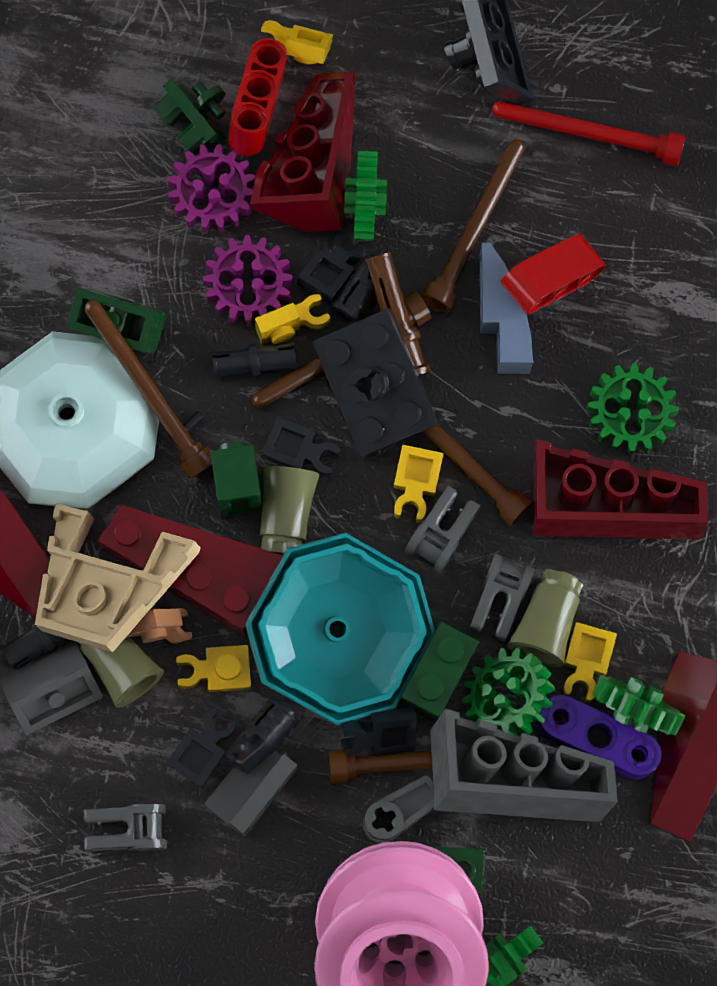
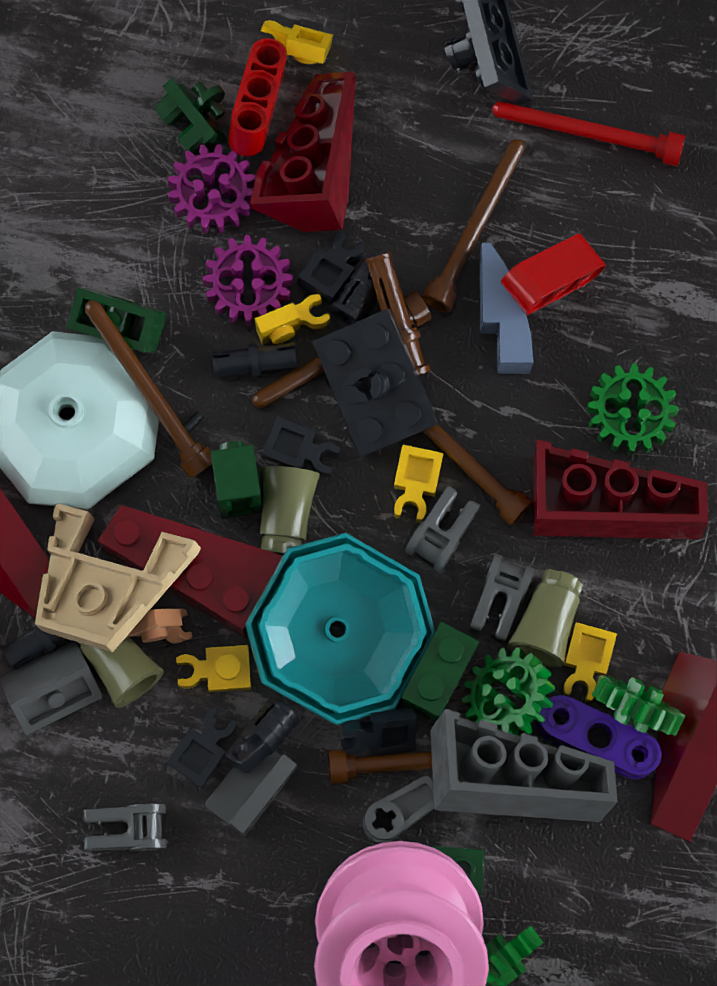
(365, 195): green gear -> none

